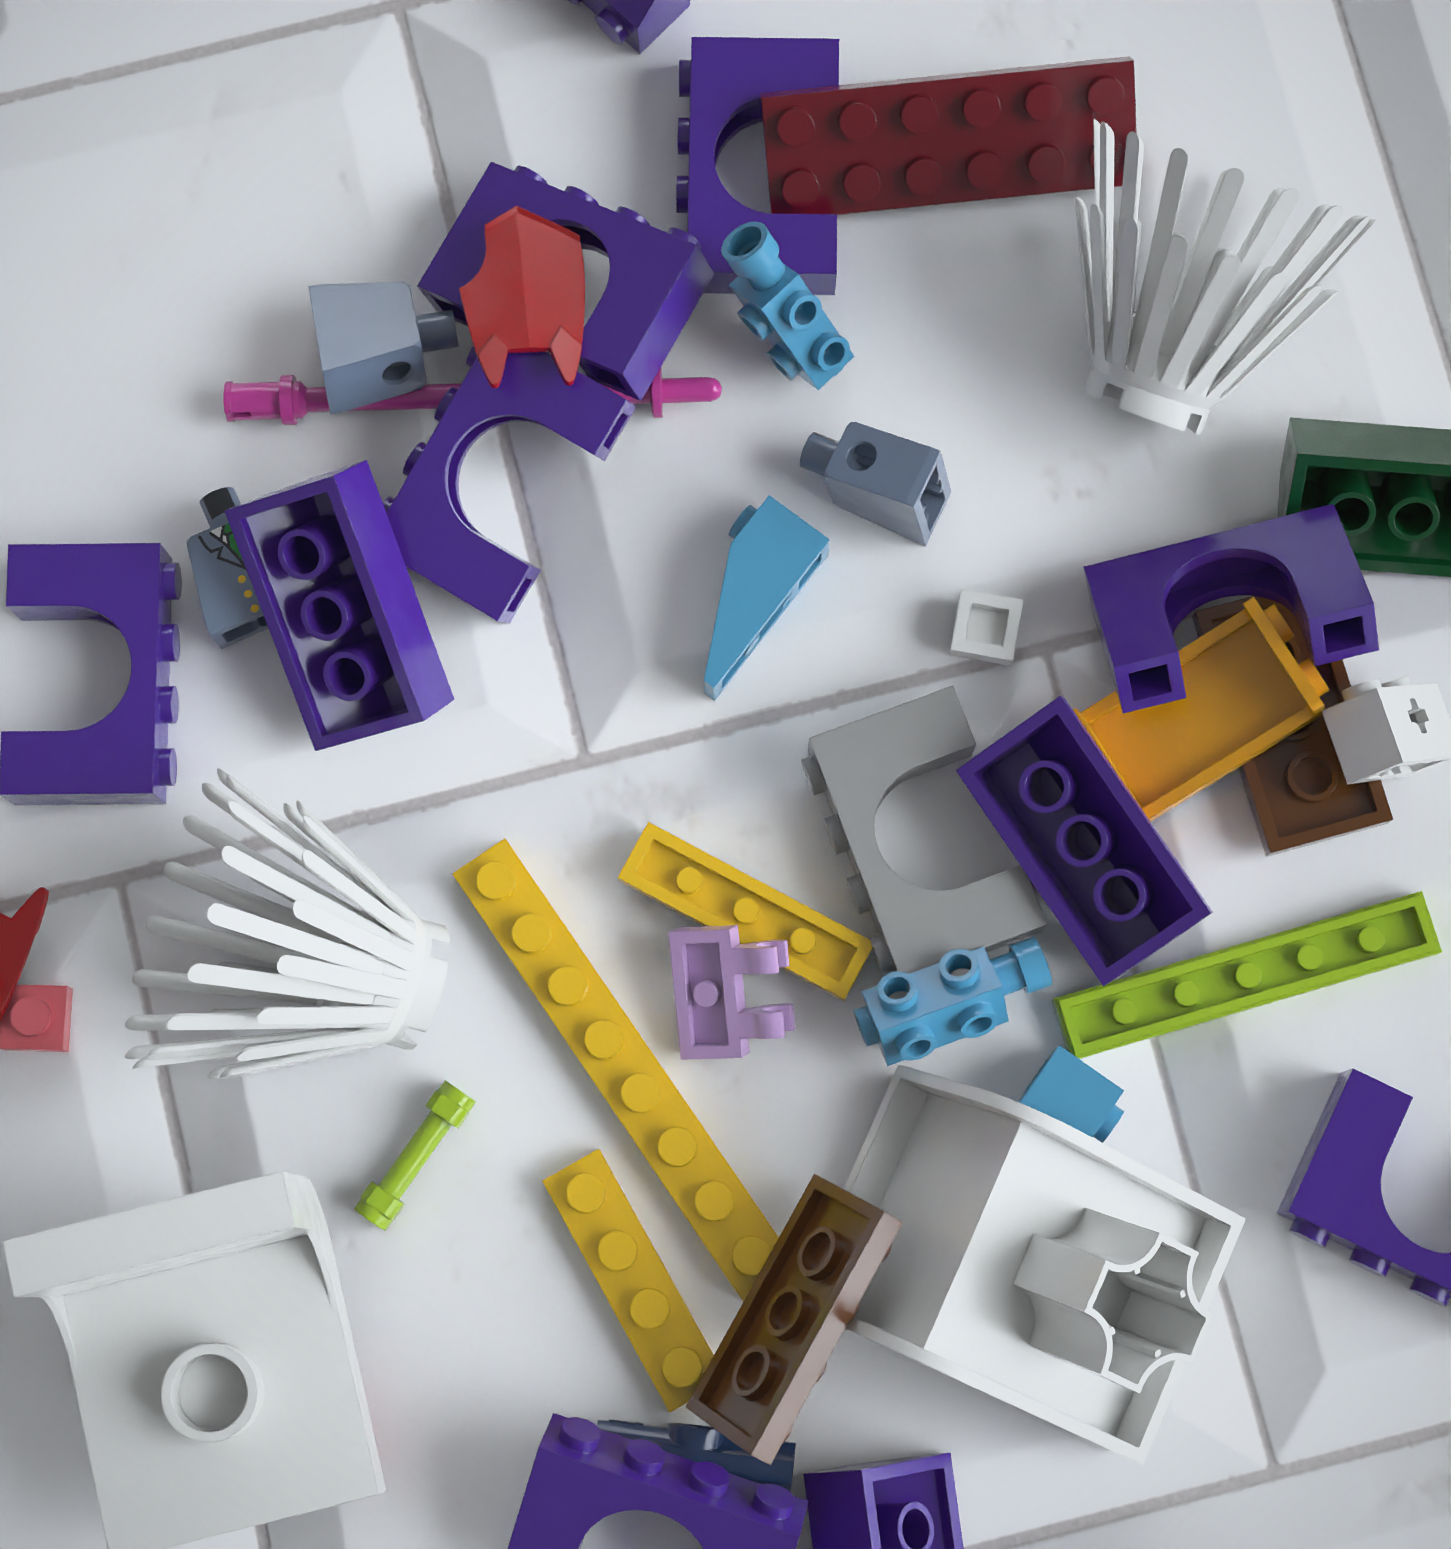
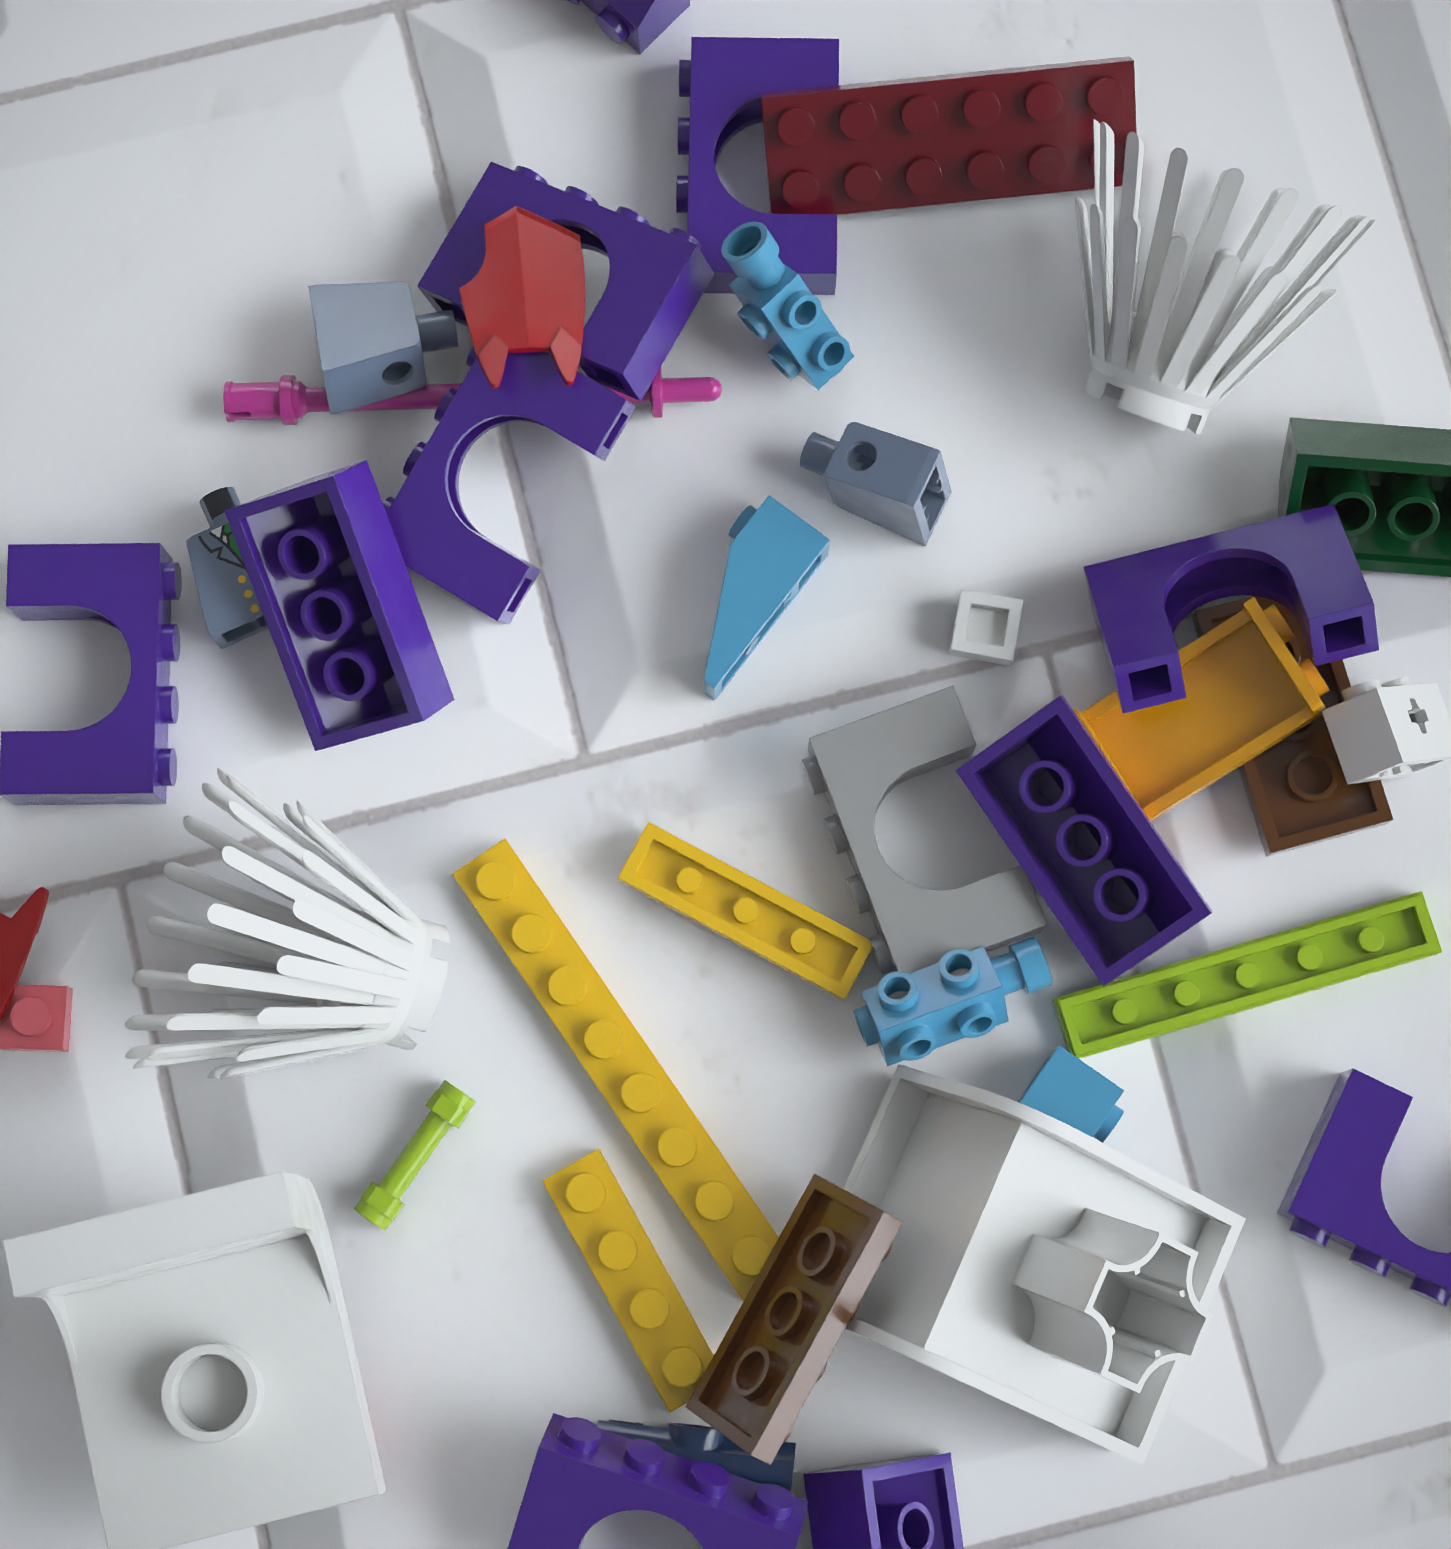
(710, 991): lavender plate -> none

